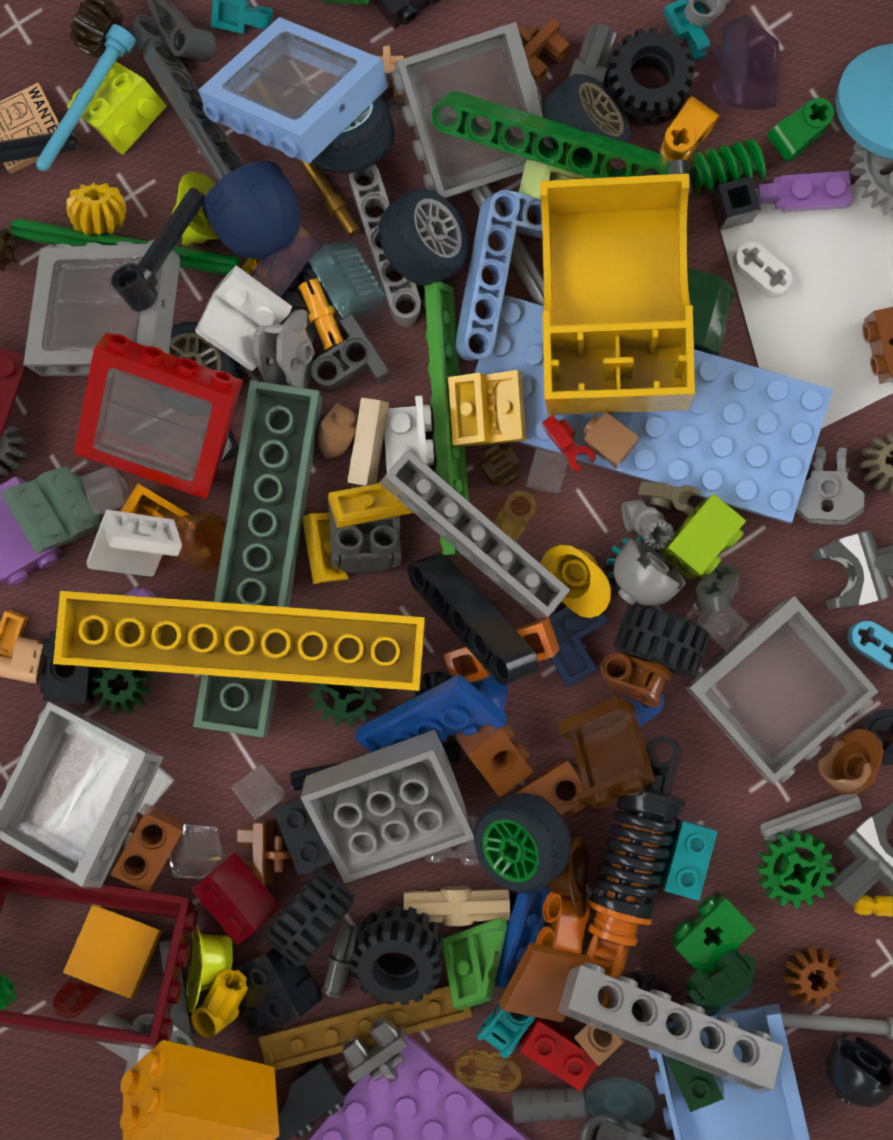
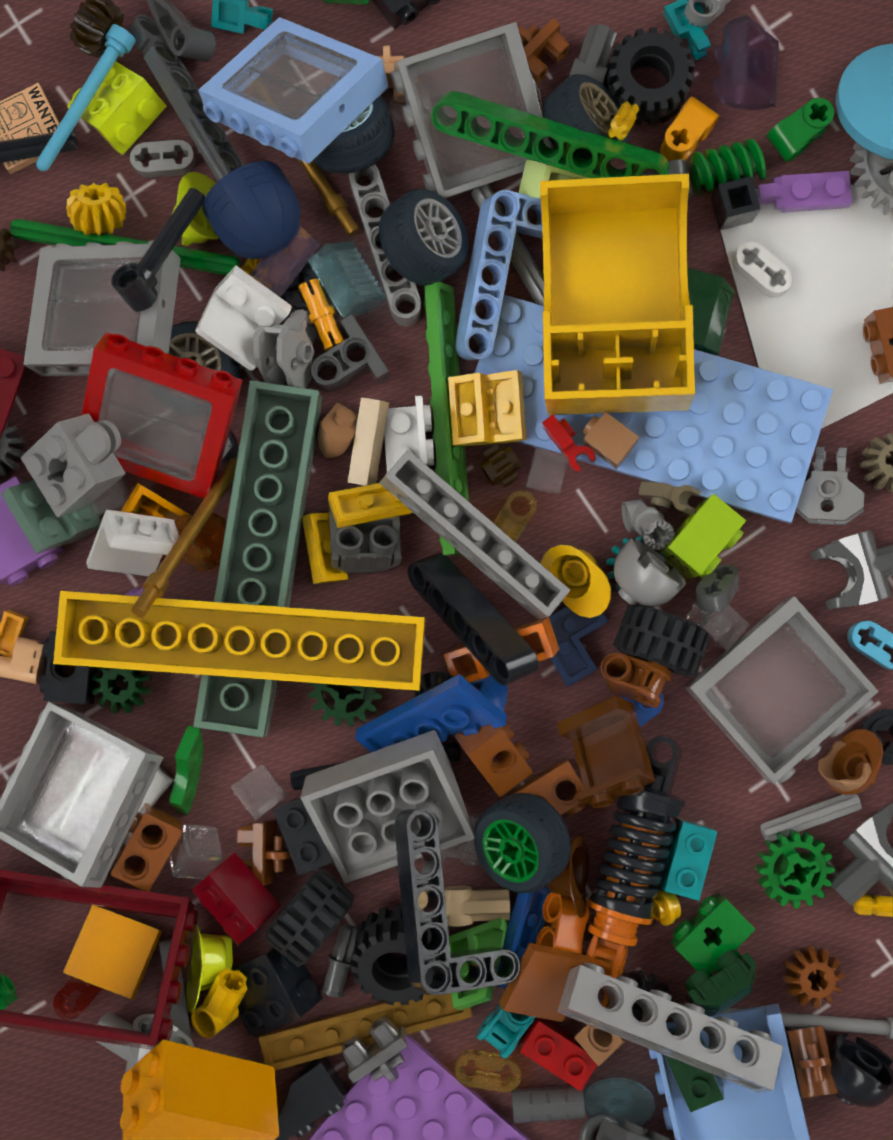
(80, 458): none -> light grey brick
(158, 582): none -> pearl gold bar
(162, 151): none -> light grey beam
(188, 770): none -> green tile
(434, 918): none -> black beam
(623, 121): none -> yellow axle
(666, 908): none -> yellow plate
(811, 1061): none -> dark orange hips

